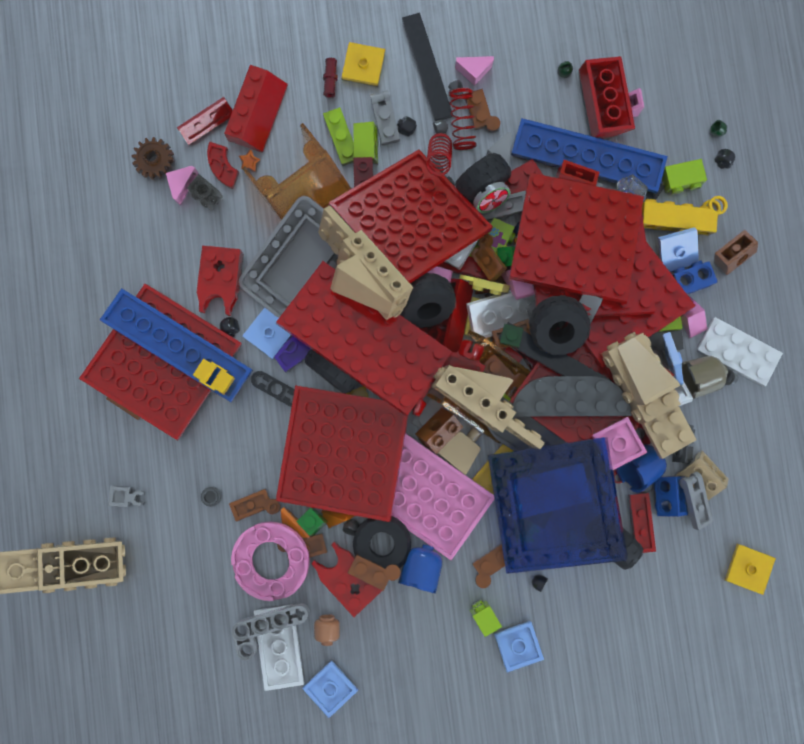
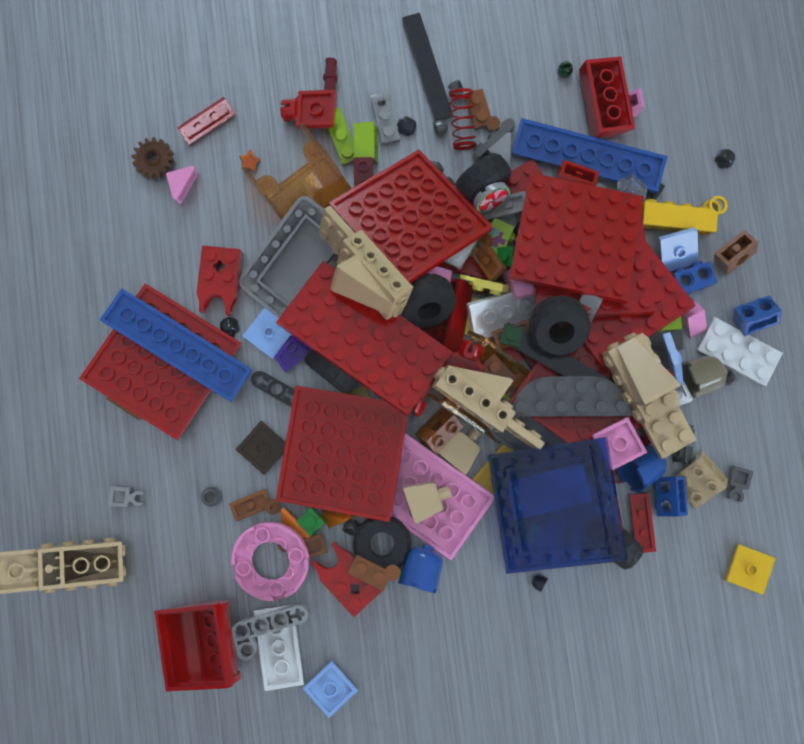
(197, 646): none -> red container
(204, 192): clear smoke head -> none
(220, 166): red tile -> none
(221, 382): yellow piece -> none
(255, 109): red slope -> none
(262, 447): none -> dark brown tile
(312, 108): none -> red plate
(326, 630): nougat head -> none
(363, 64): yellow plate -> none
(425, 499): none -> tan torso
(431, 153): red piece -> none
(474, 67): bright pink slope -> none
(482, 148): none -> dark grey hinge
(485, 617): lime brick -> none
(488, 565): dark orange hinge -> none
(518, 646): light blue plate -> none
(684, 176): lime brick -> none
(697, 500): light grey plate -> none
(718, 128): dark green hinge -> none
(739, 479): none -> dark grey plate
(757, 315): none -> blue brick

